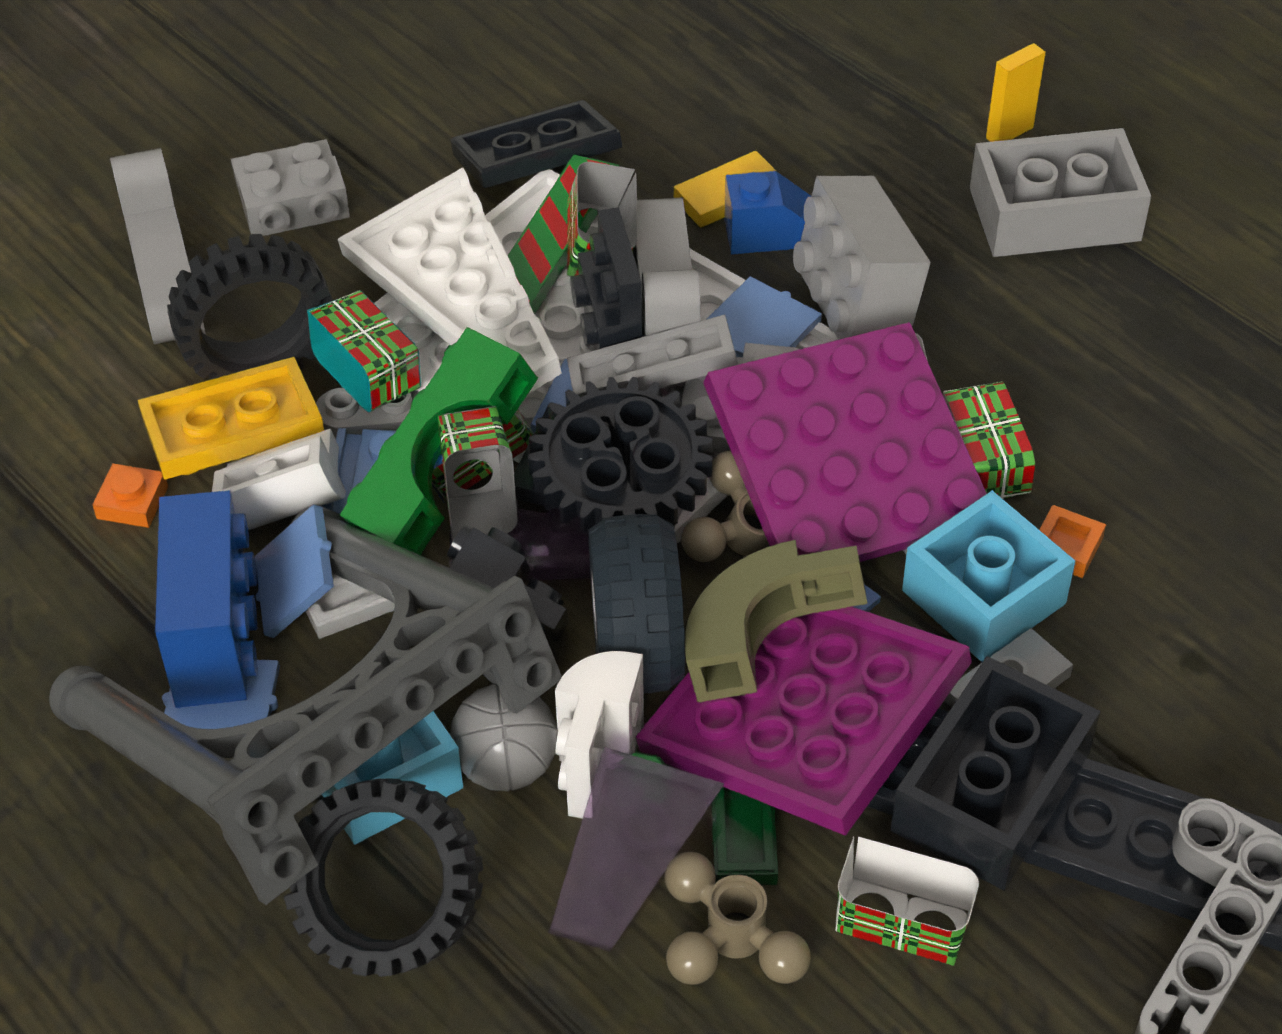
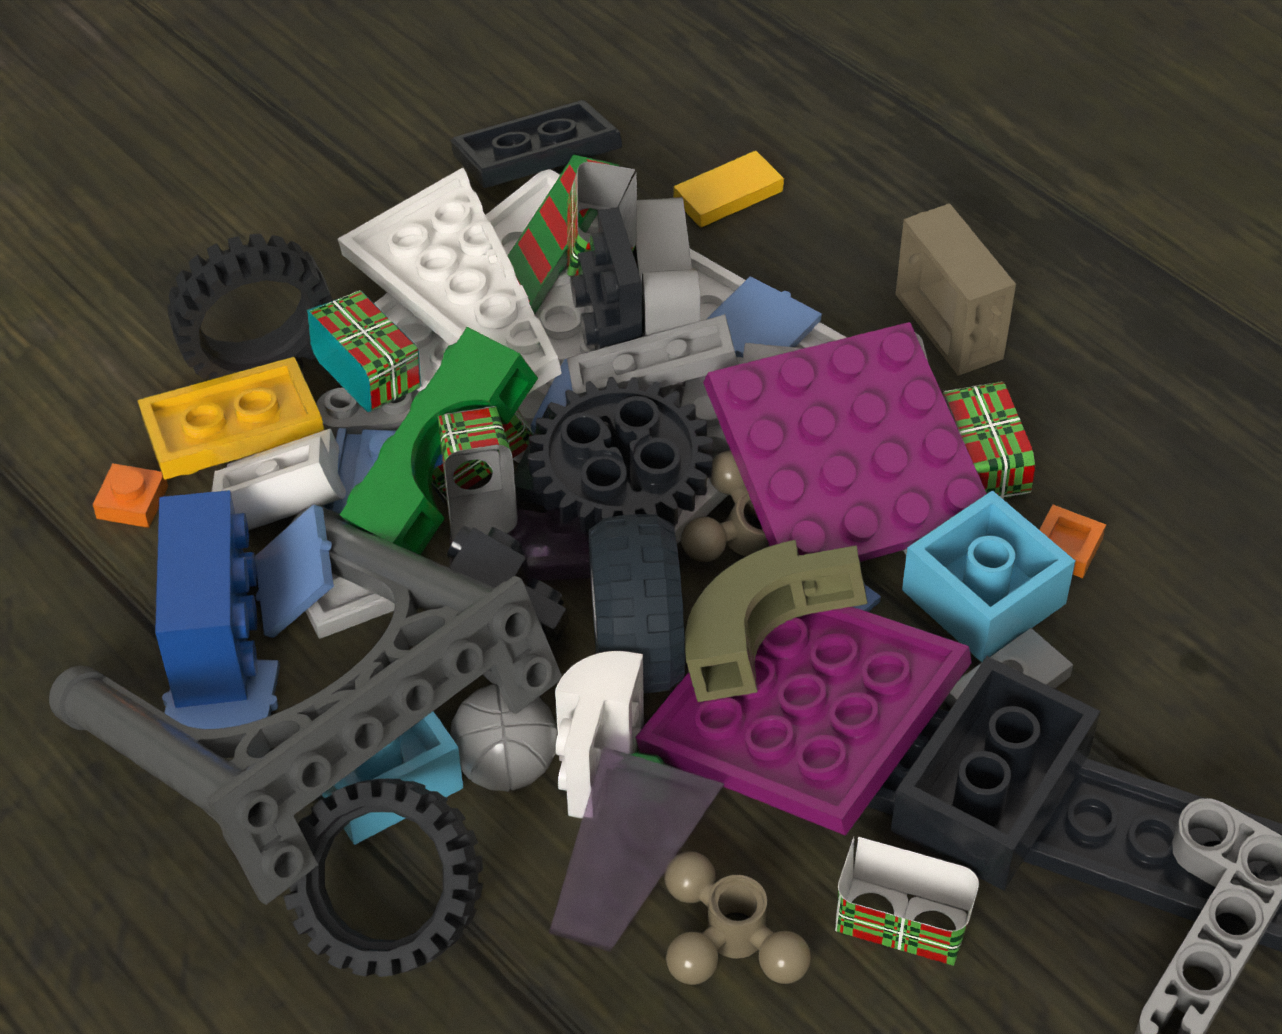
(152, 233): light grey beam -> none
(290, 188): light grey plate -> none
(744, 837): dark green tile -> none
(763, 212): blue slope -> none
(859, 257): light grey brick -> none
(954, 289): none -> dark tan window
(1015, 94): yellow tile -> none
(1059, 192): light grey brick -> none

